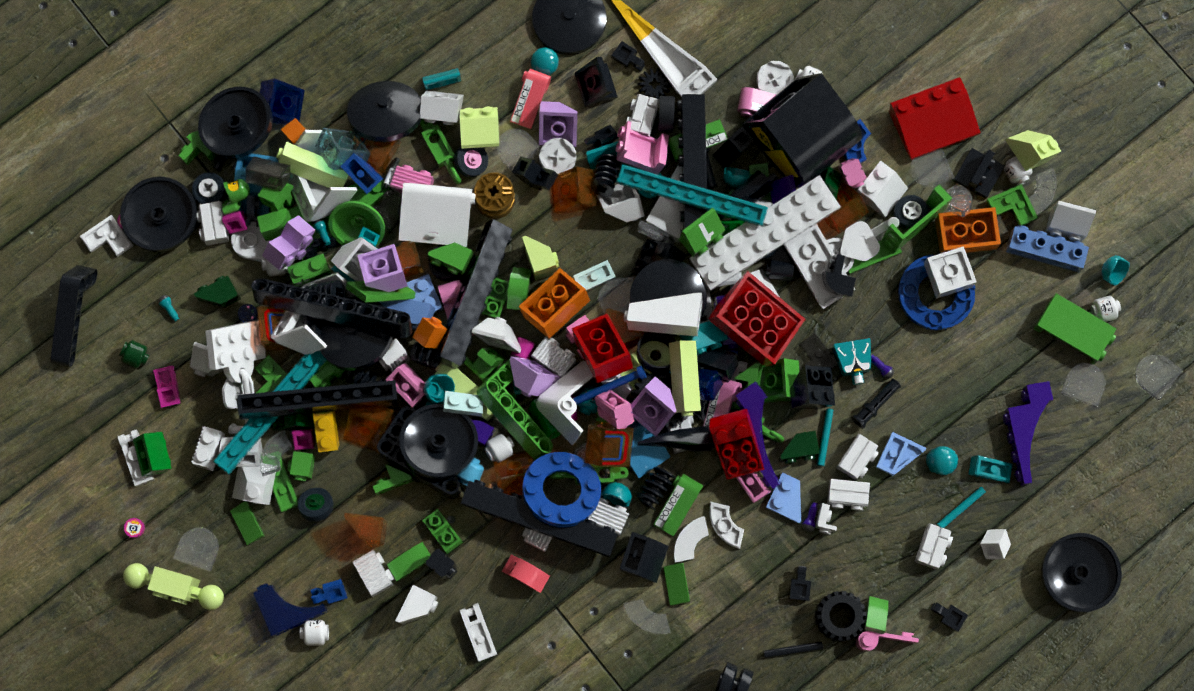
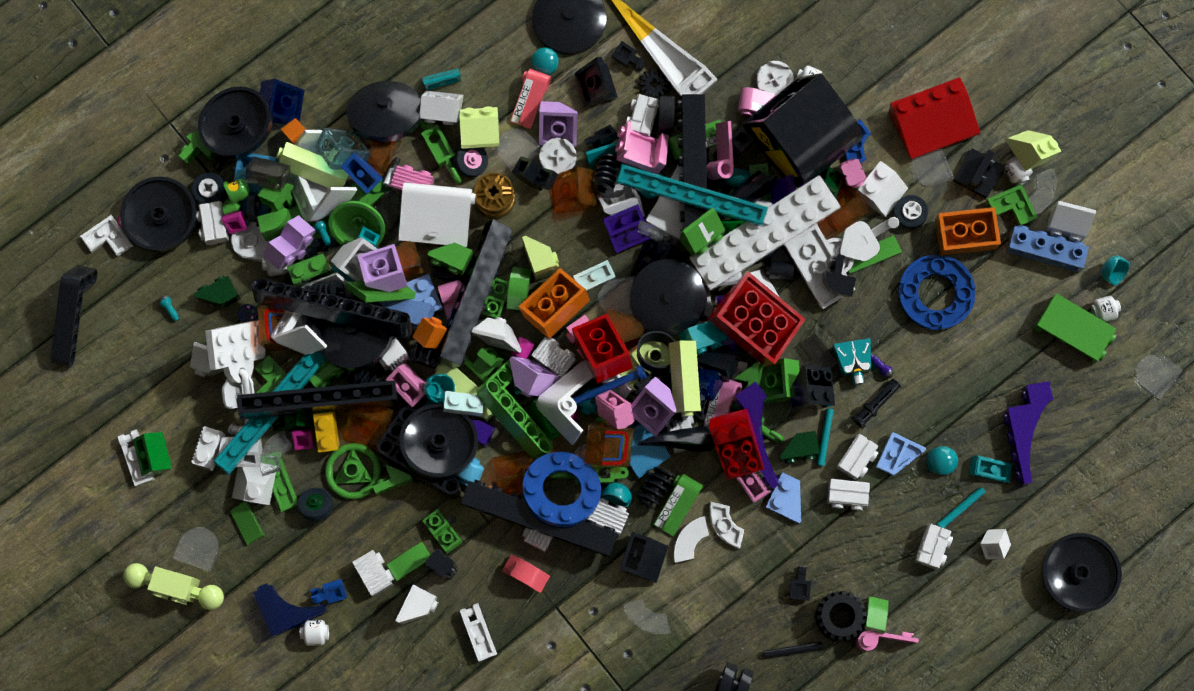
(134, 354): dark green head -> none
(134, 528): tile -> none
(167, 386): dark pink slope -> none
(301, 466): bright green brick -> none
(352, 471): none -> bright green piece
(368, 528): clear orange slope -> none
(499, 448): white head -> none
(623, 228): none -> dark purple slope
(666, 315): white slope -> none
(676, 584): bright green slope -> none
(723, 167): none -> bright pink door
(809, 523): dark purple piece -> none
(824, 515): white bracket -> none
(937, 202): bright green panel -> none
(950, 272): white container -> none
(951, 616): black plate -> none
(961, 200): clear tile -> none
(1085, 384): clear tile -> none

